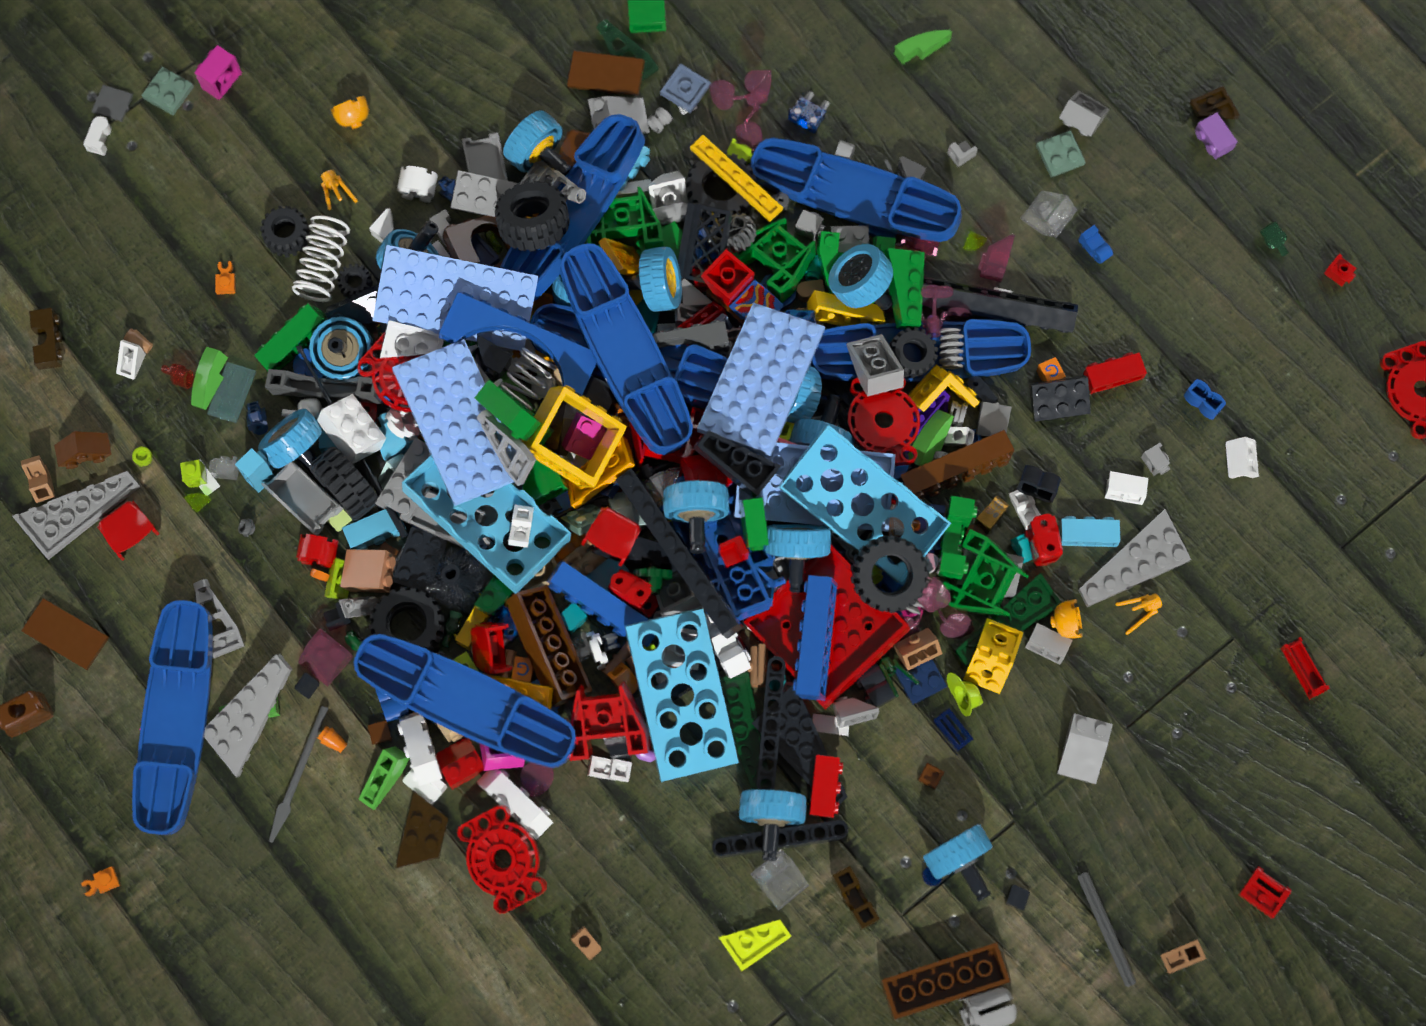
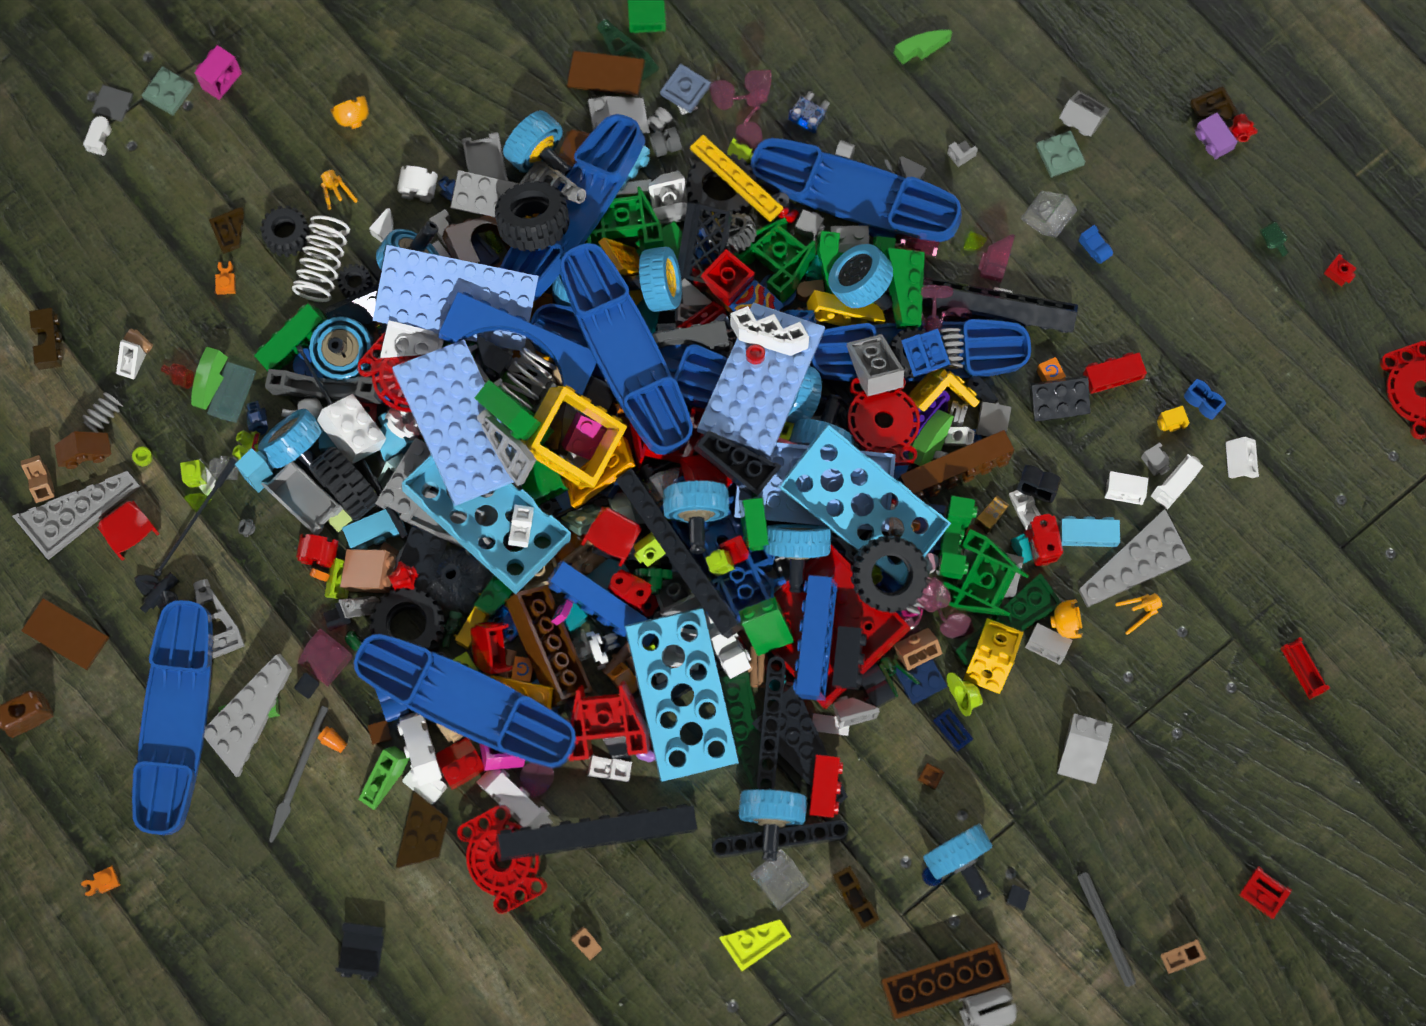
(101, 412): none -> light grey piece
(157, 591): none -> black plant
(218, 483): none -> black piece
(228, 229): none -> dark brown wing
(248, 441): none -> lime hips
(361, 951): none -> black panel
(403, 577): none -> red rock
(538, 402): none -> dark grey piece
(562, 612): none -> dark pink tile
(595, 833): none -> black brick
(648, 550): none -> lime brick
(665, 141): none -> dark grey wheel
(720, 562): none -> lime brick
(755, 354): none -> red tile
(766, 626): none -> green brick
(769, 332): none -> white brick
(791, 216): none -> red arm
(849, 658): none -> black brick
(926, 352): none -> blue slope
(1173, 419): none -> yellow brick
(1177, 481): none -> white window
(1242, 128): none -> red rock

